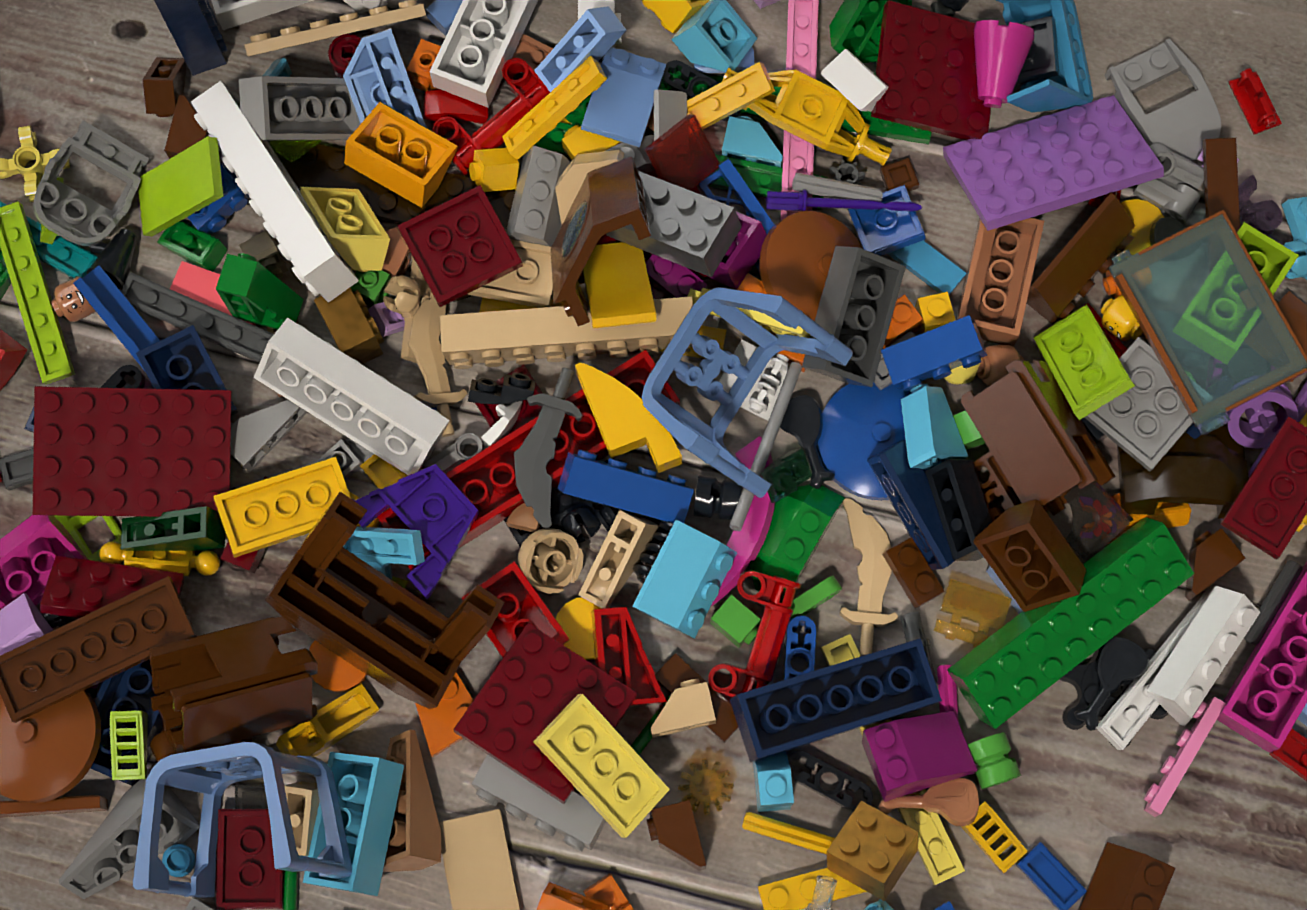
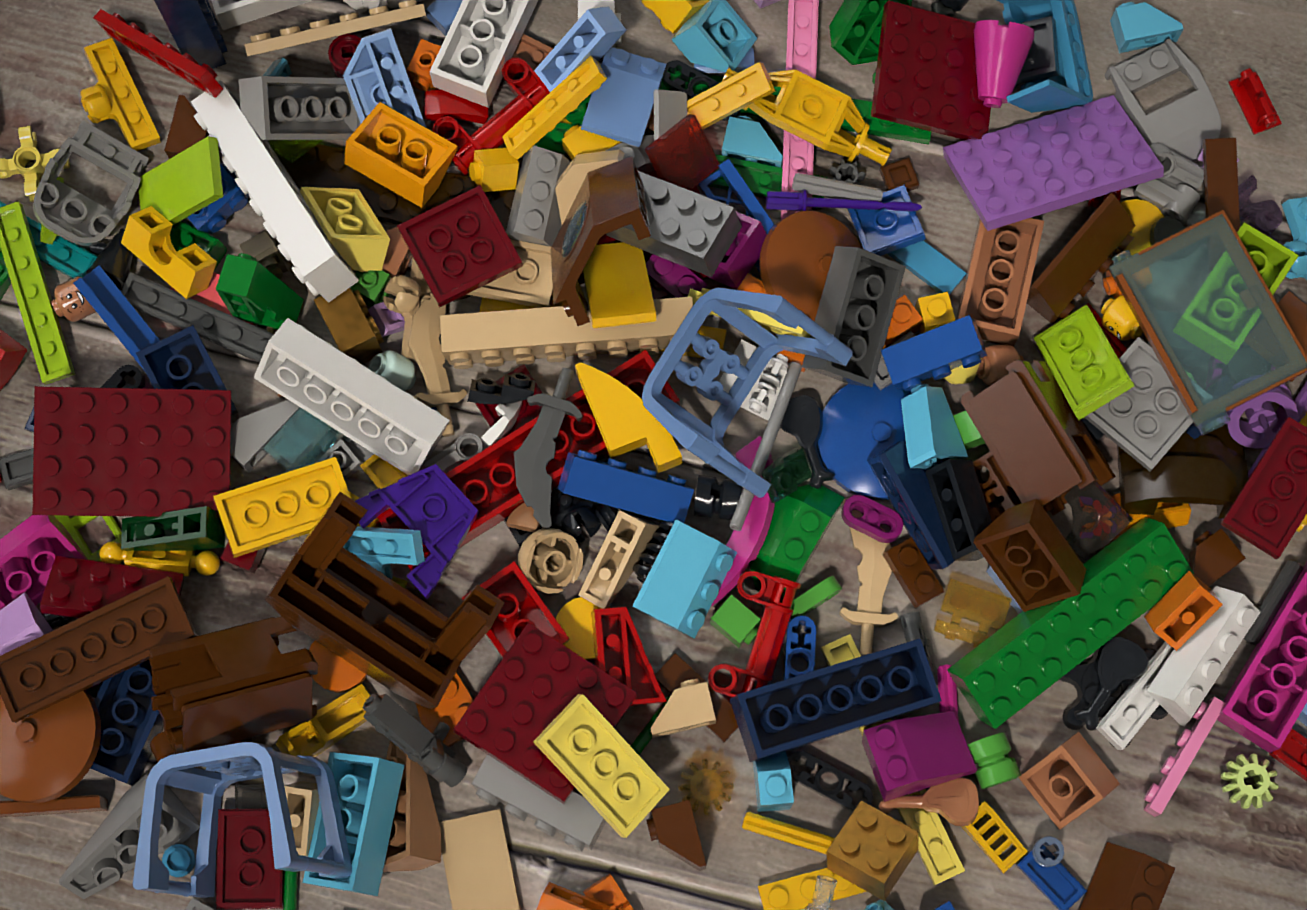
(117, 96): none -> yellow plate
(117, 745): lime slope -> none
(149, 239): none -> yellow arch
(163, 55): none -> red plate
(163, 85): reddish brown slope -> none
(300, 441): none -> clear light blue brick
(394, 368): none -> light aqua head
(415, 739): none -> dark grey piece
(854, 81): white slope -> none
(872, 517): none -> magenta plate
(1048, 862): none -> sand blue bush
(1069, 780): none -> nougat slope
(1142, 26): none -> medium azure slope
(1183, 610): none -> orange brick
(1249, 793): none -> yellowish green gear

